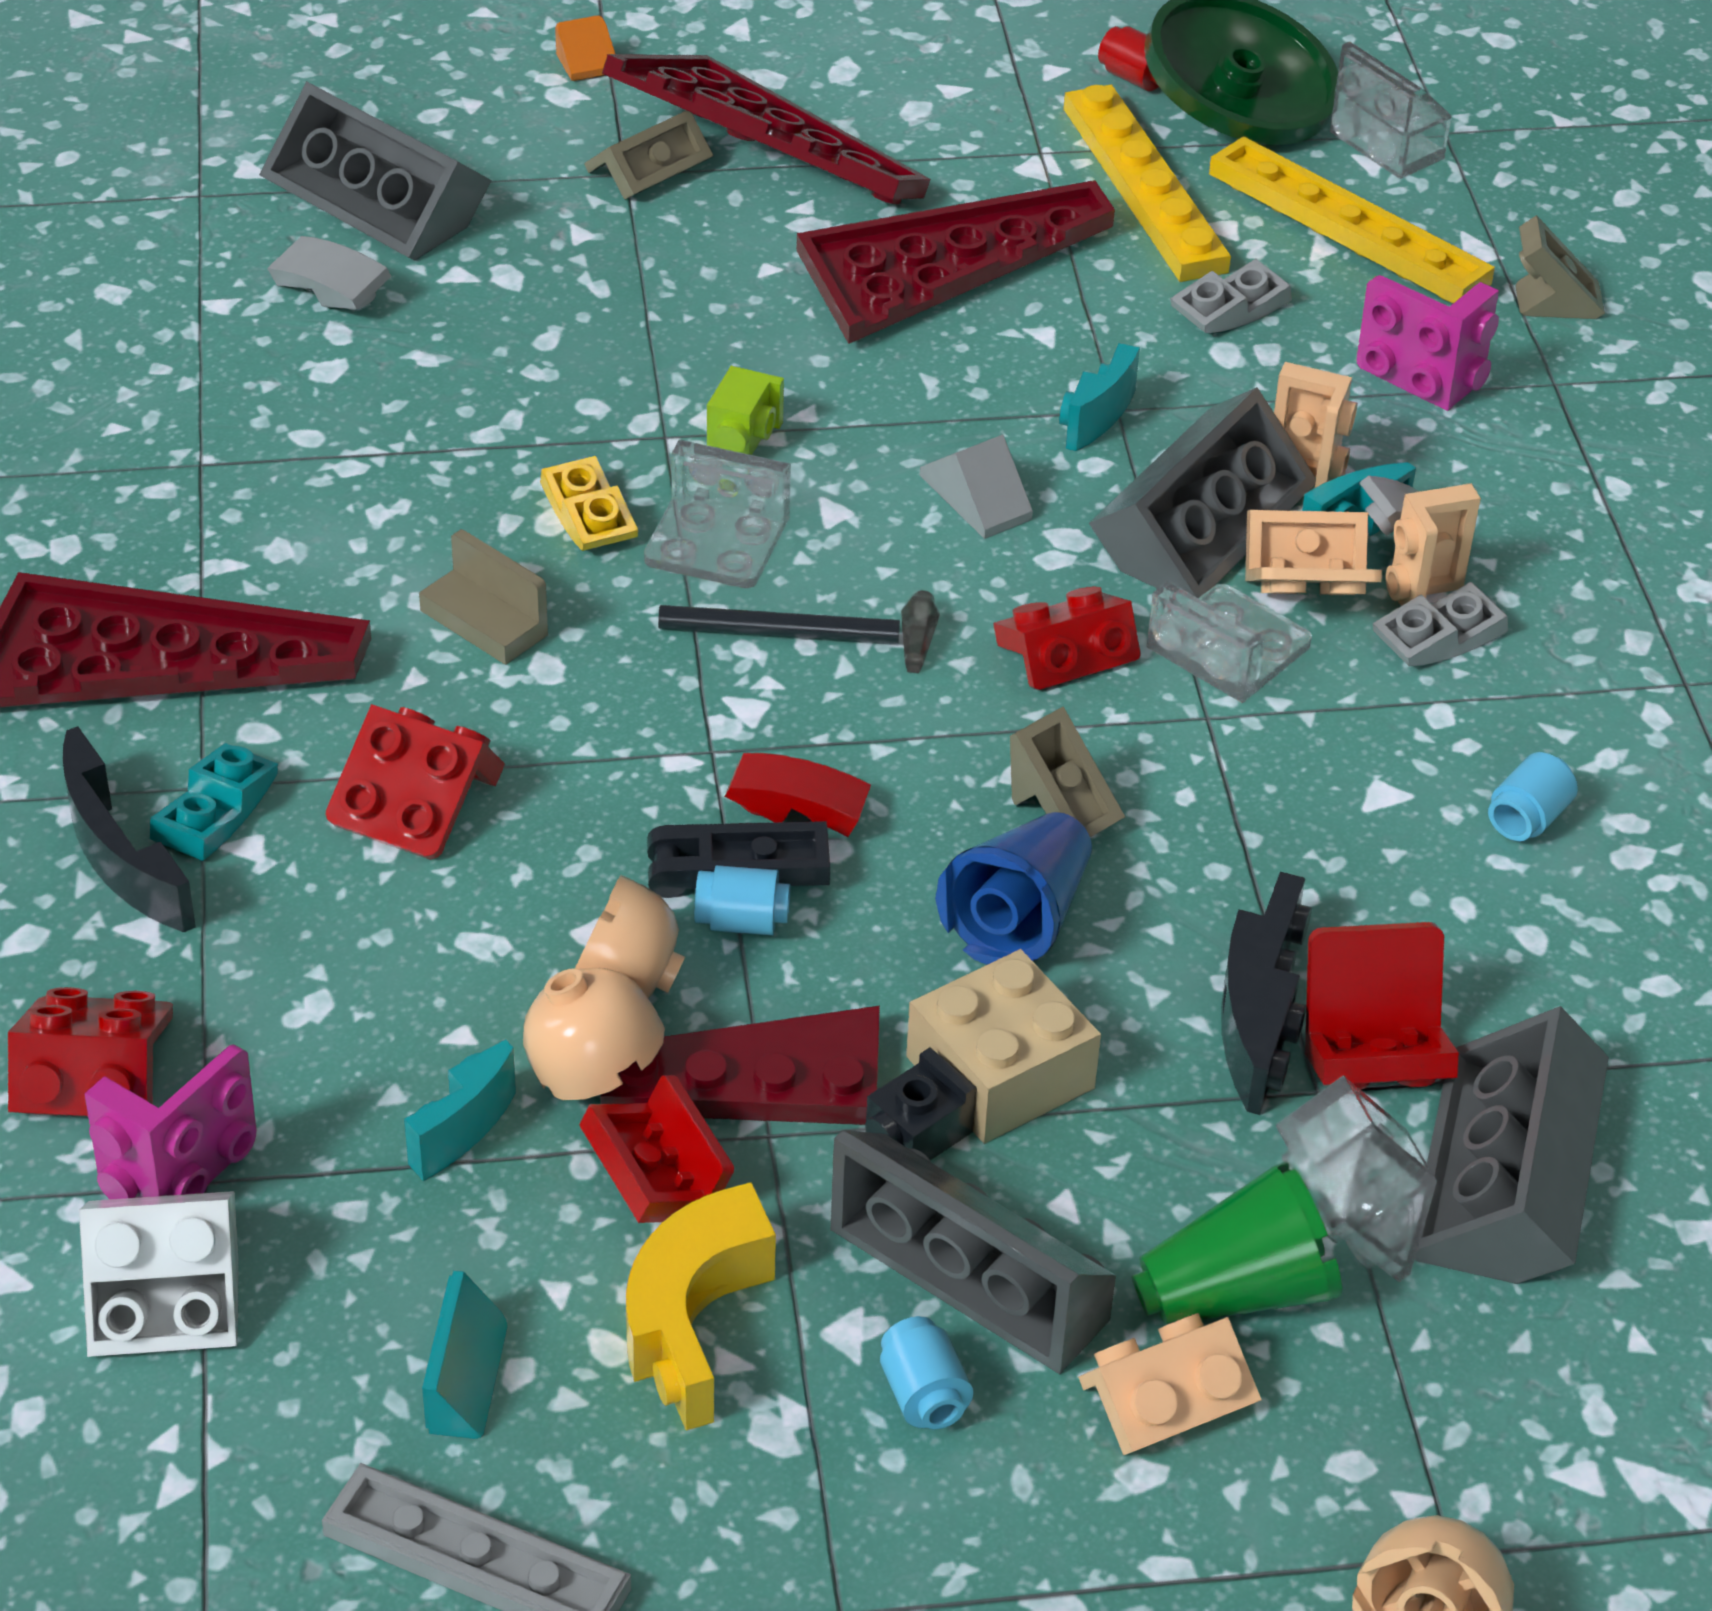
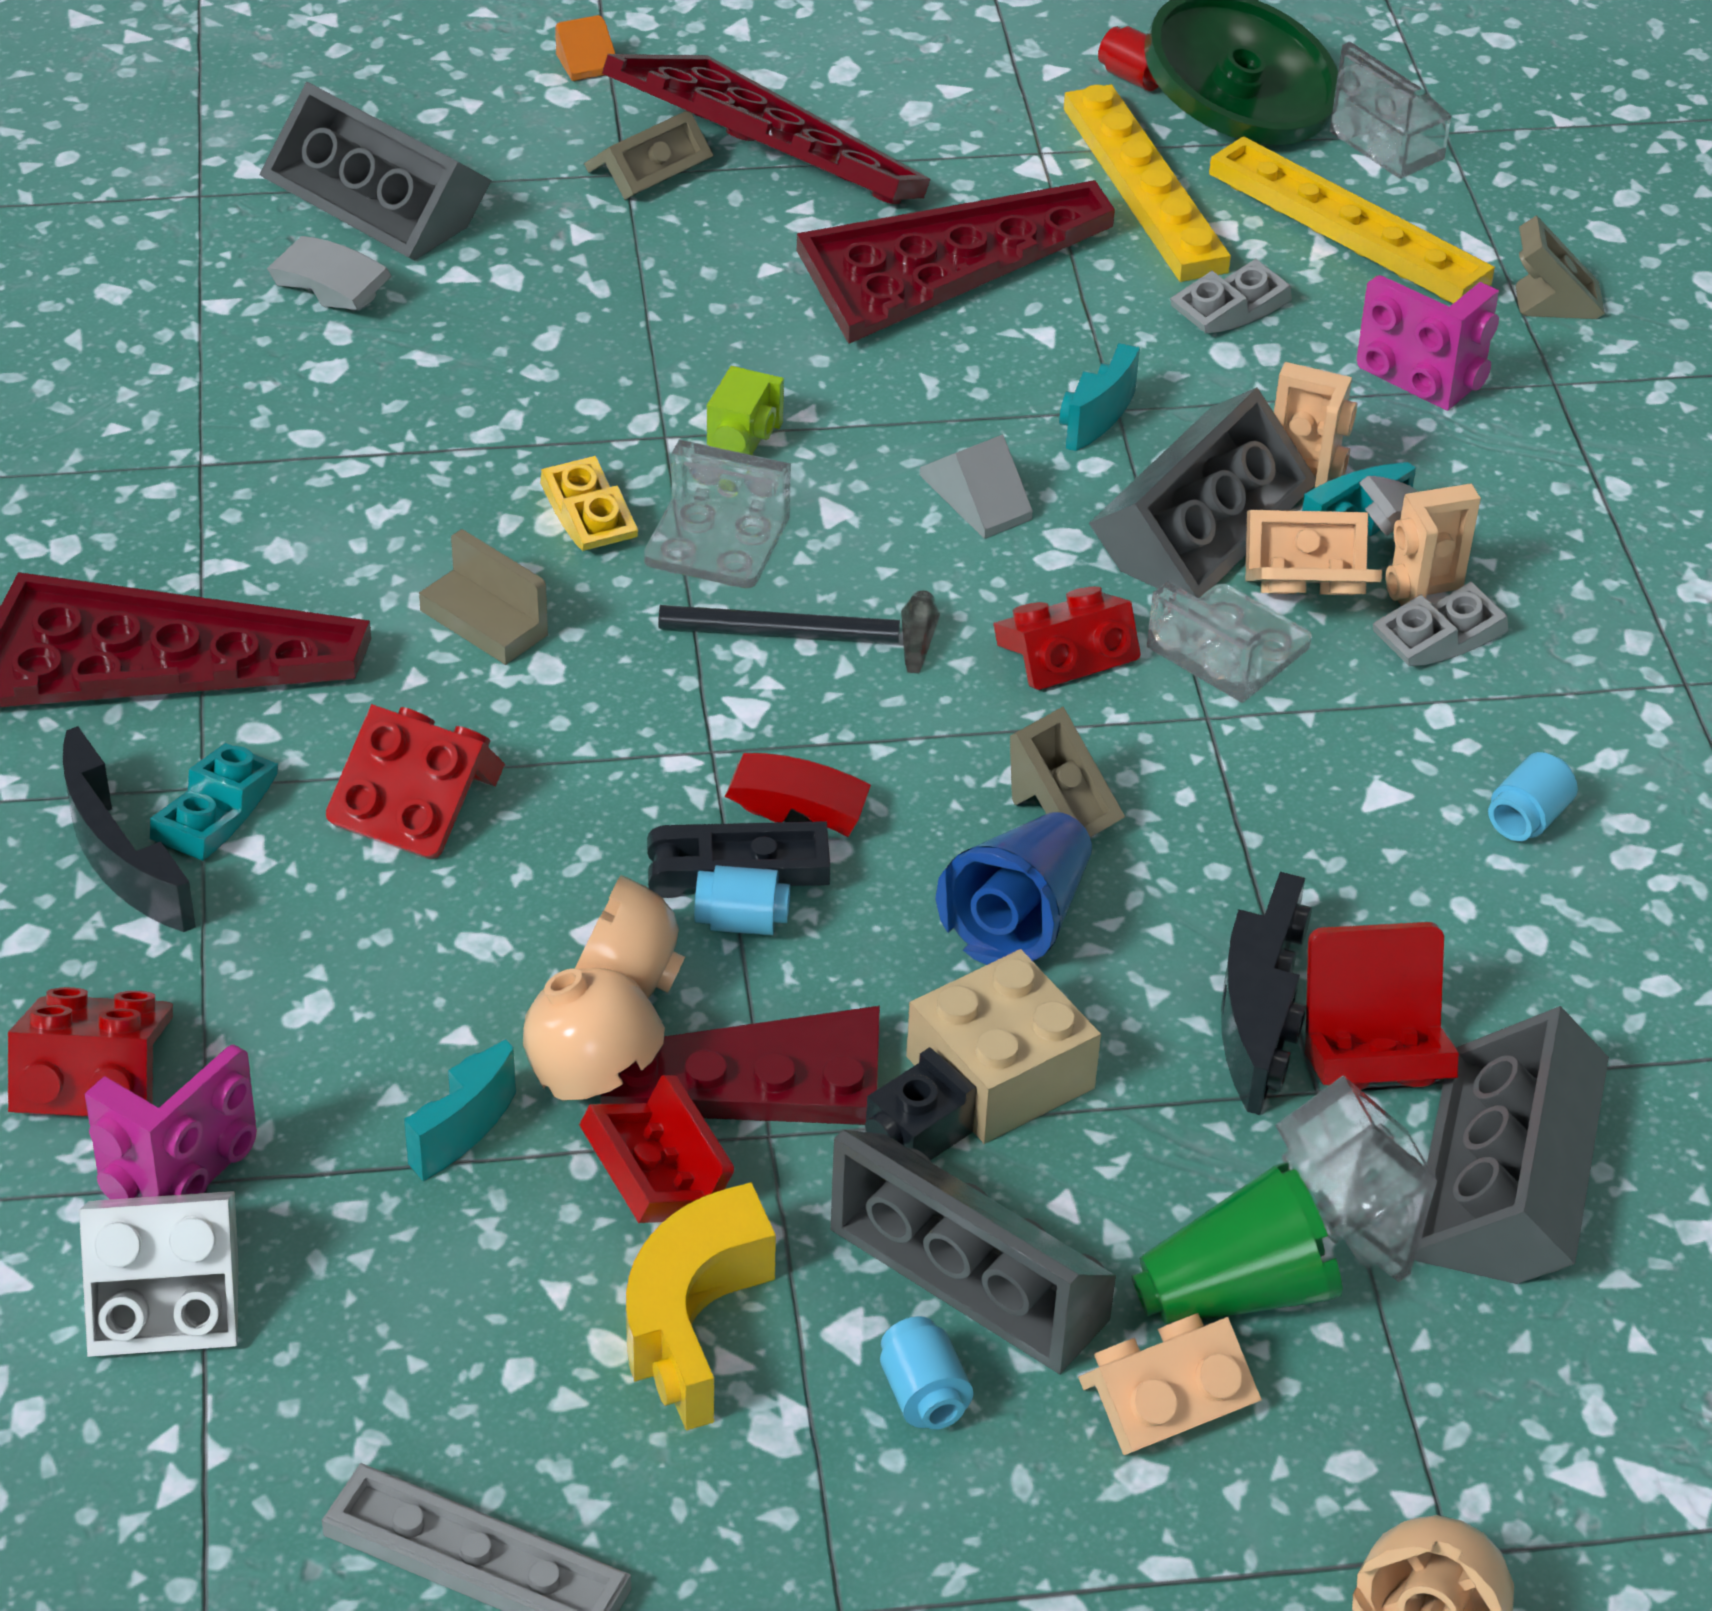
(463, 1361): teal slope -> none

